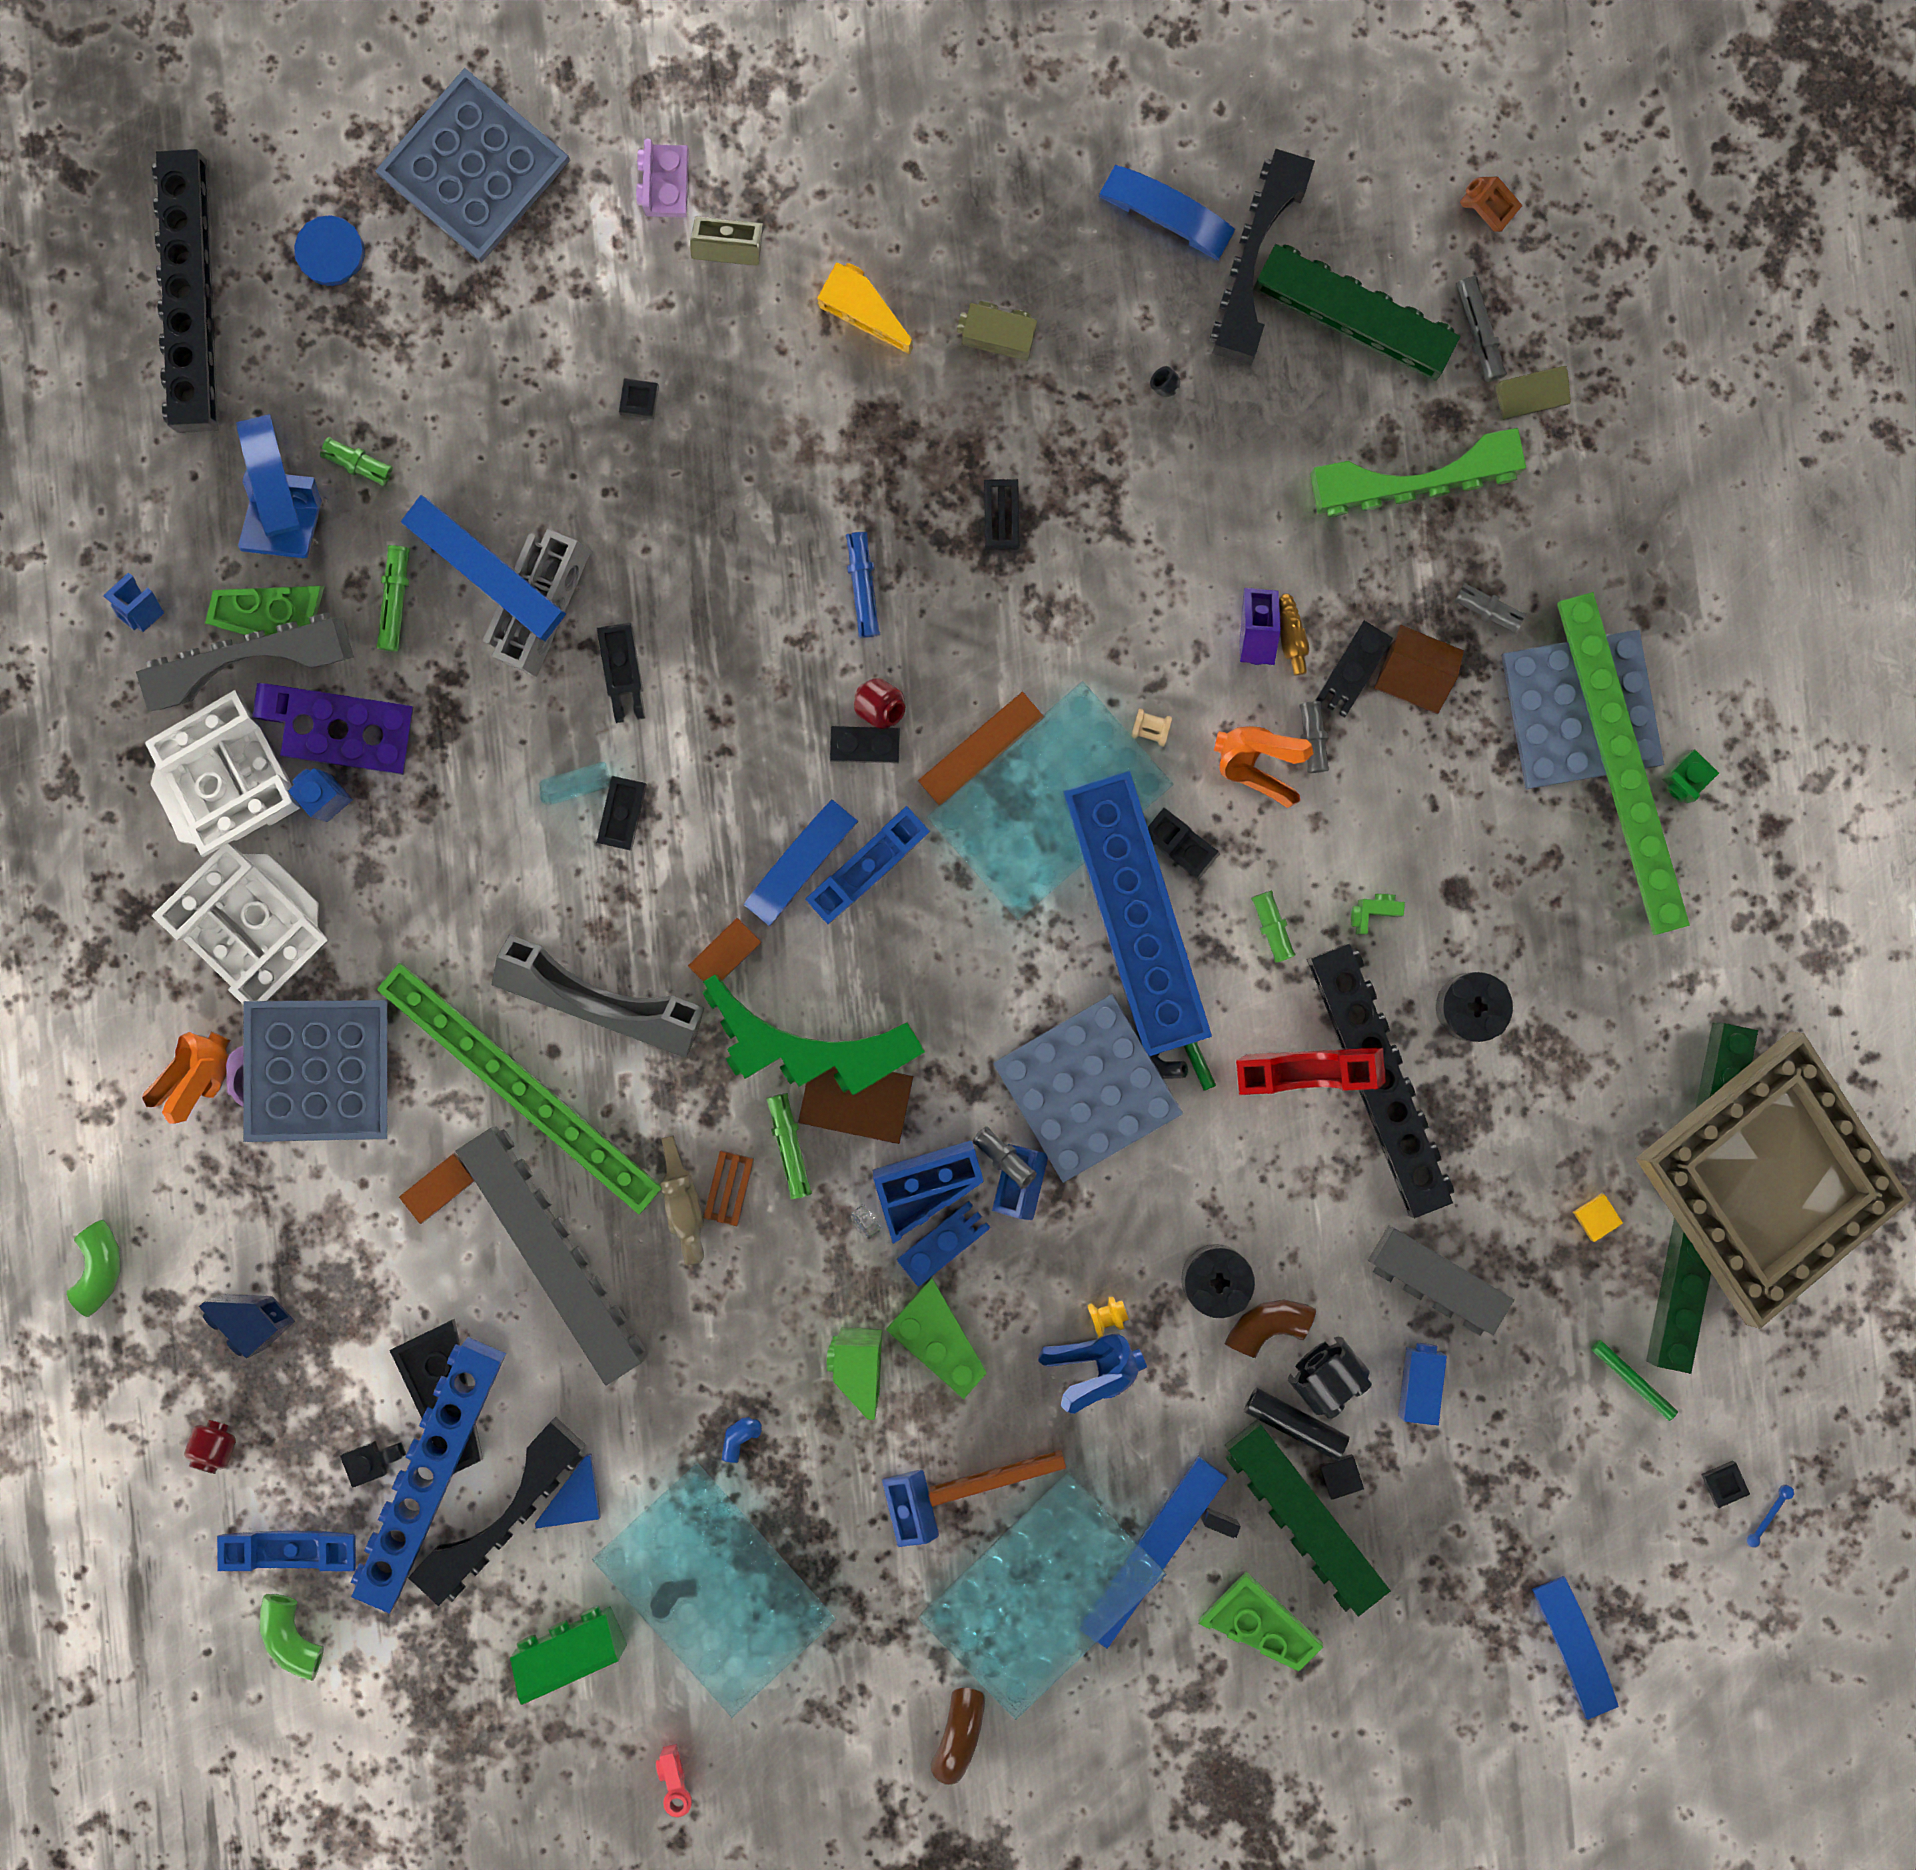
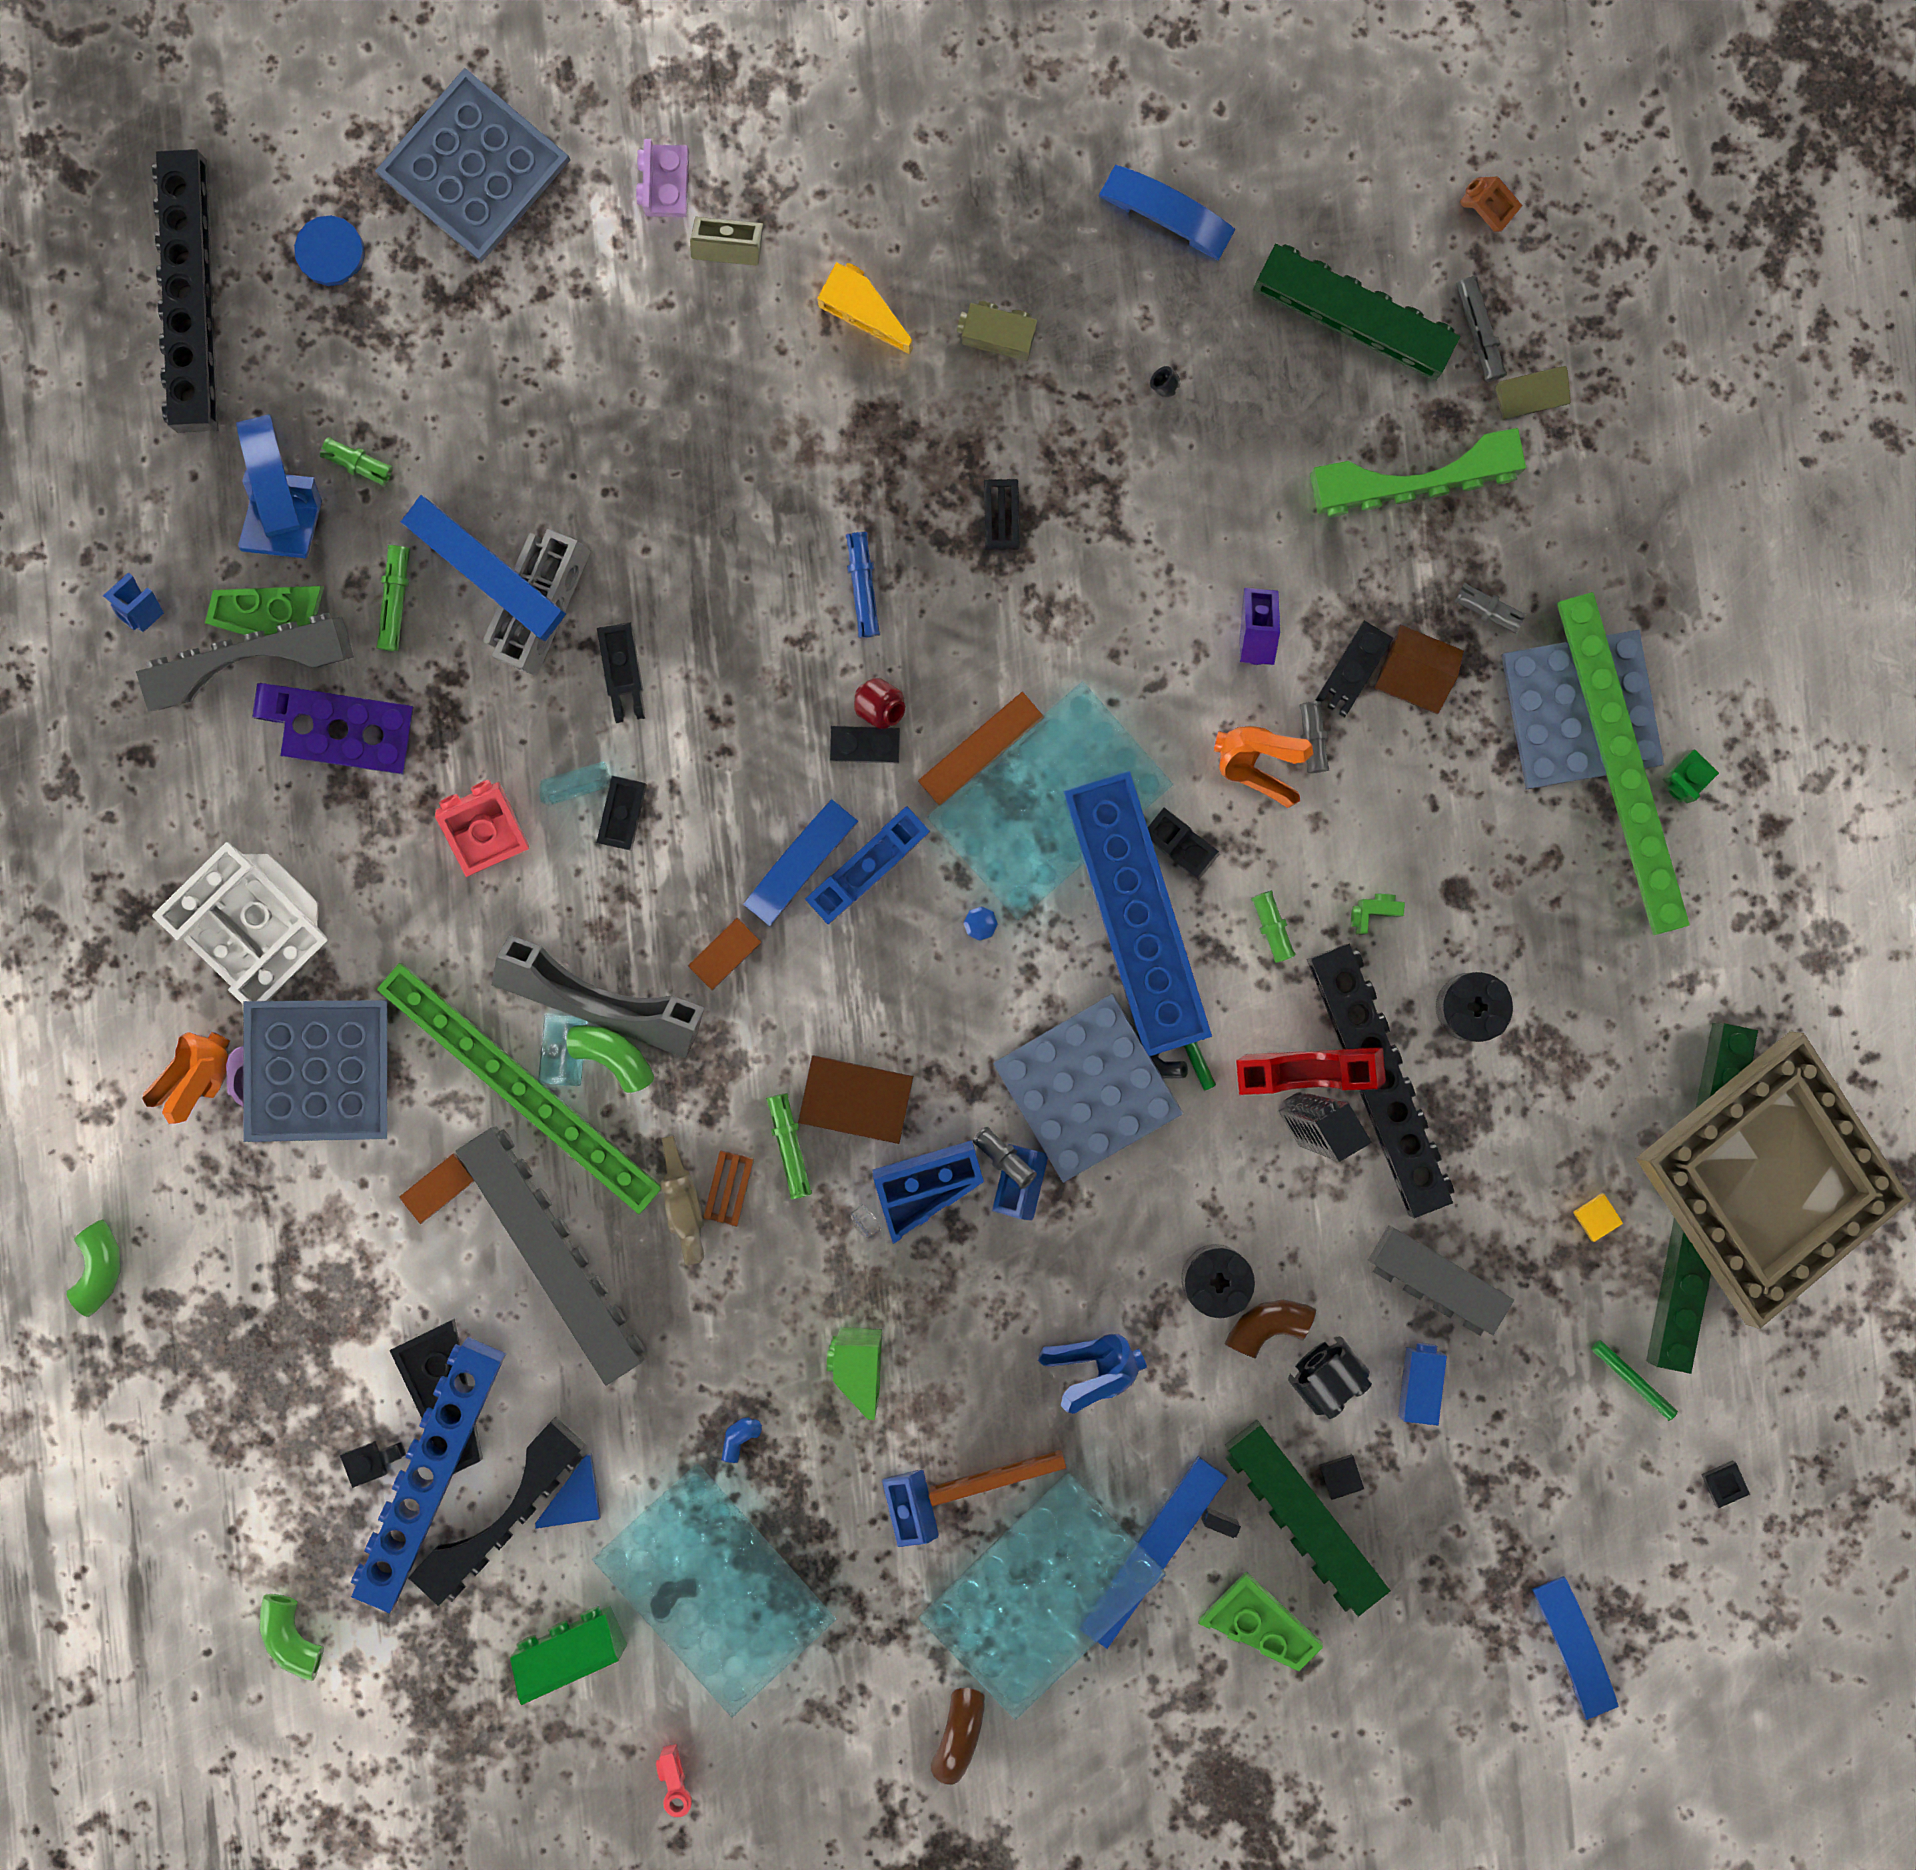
(210, 1447): dark red head -> none
(219, 775): white slope -> none
(247, 1321): dark blue slope -> none
(286, 1550): blue slope -> none
(319, 794): blue brick -> none
(481, 827): none -> coral plate
(555, 1061): none -> clear light blue slope
(613, 1052): none -> bright green cylinder
(638, 398): black tile -> none
(761, 1044): green arch -> none
(937, 1340): bright green wing -> none
(941, 1244): blue hinge -> none
(980, 923): none -> blue tile
(1108, 1316): yellow wheel -> none
(1151, 727): tan bush -> none
(1285, 183): black arch -> none
(1293, 635): pearl gold piece -> none
(1296, 1424): black piece -> none
(1324, 1125): none -> black brick
(1786, 1492): blue hinge -> none

